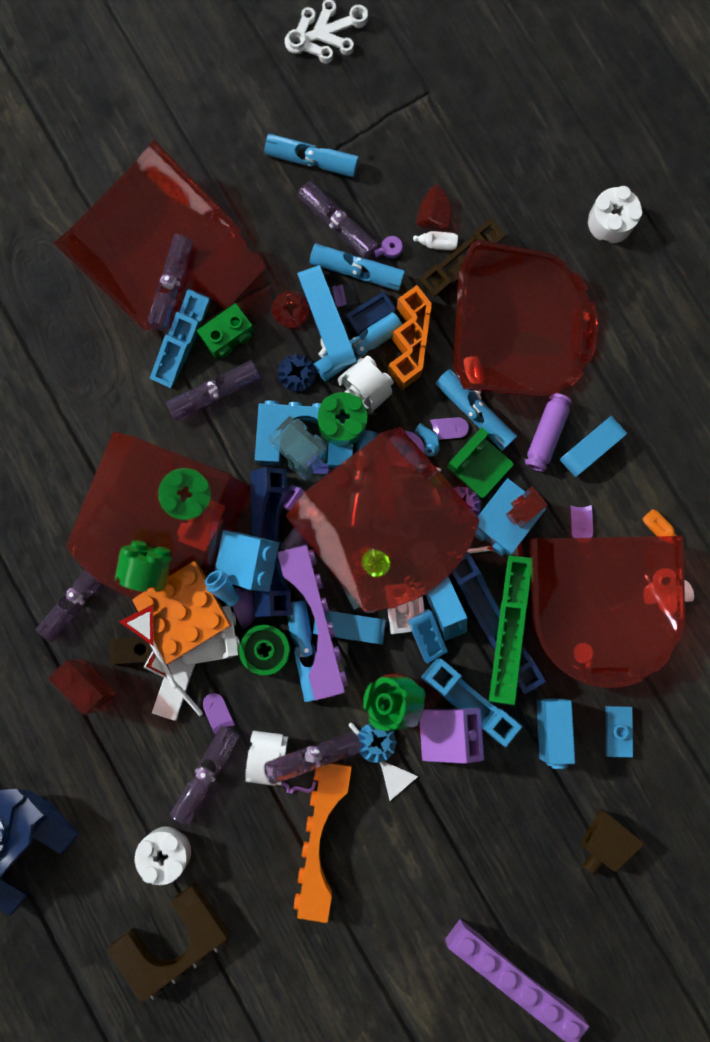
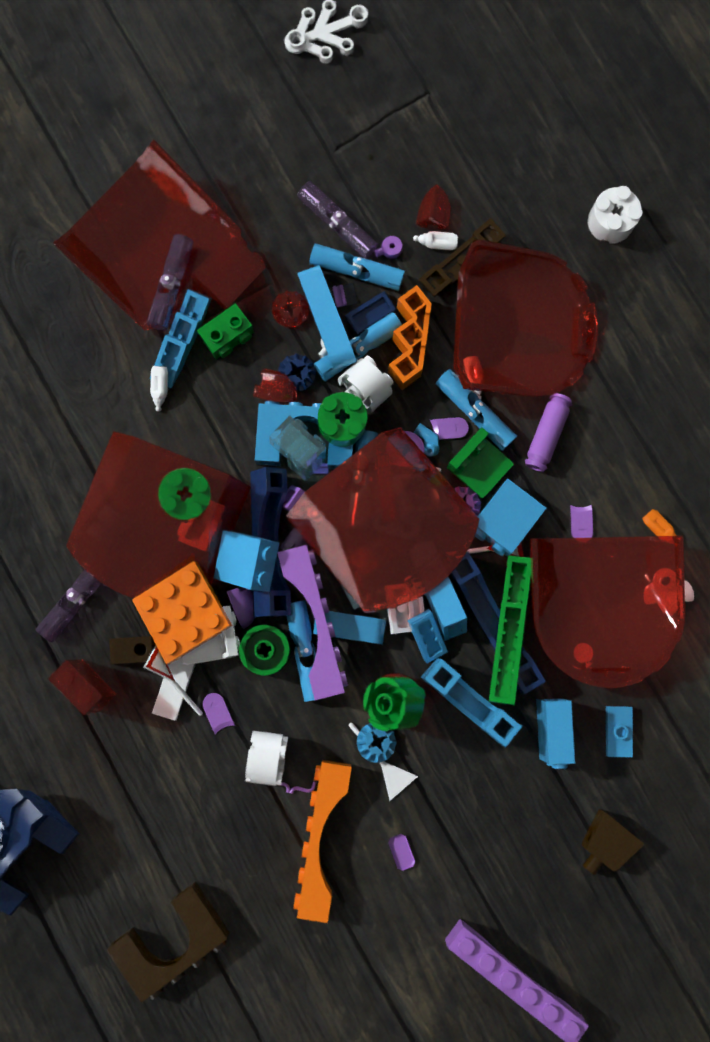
(142, 625): white piece -> none
(143, 566): green brick -> none
(152, 866): white brick -> none
(159, 385): none -> white piece
(197, 788): clear purple piece -> none
(221, 586): dark azure cone -> none
(228, 382): clear purple piece -> none
(275, 387): none -> clear red brick
(315, 756): clear purple piece -> none
(325, 158): dark azure piece -> none
(373, 558): clear neon green wheel -> none
(401, 852): none -> medium lavender piece
(451, 735): medium lavender brick -> none
(526, 508): clear red brick -> none
(593, 446): dark azure beam -> none

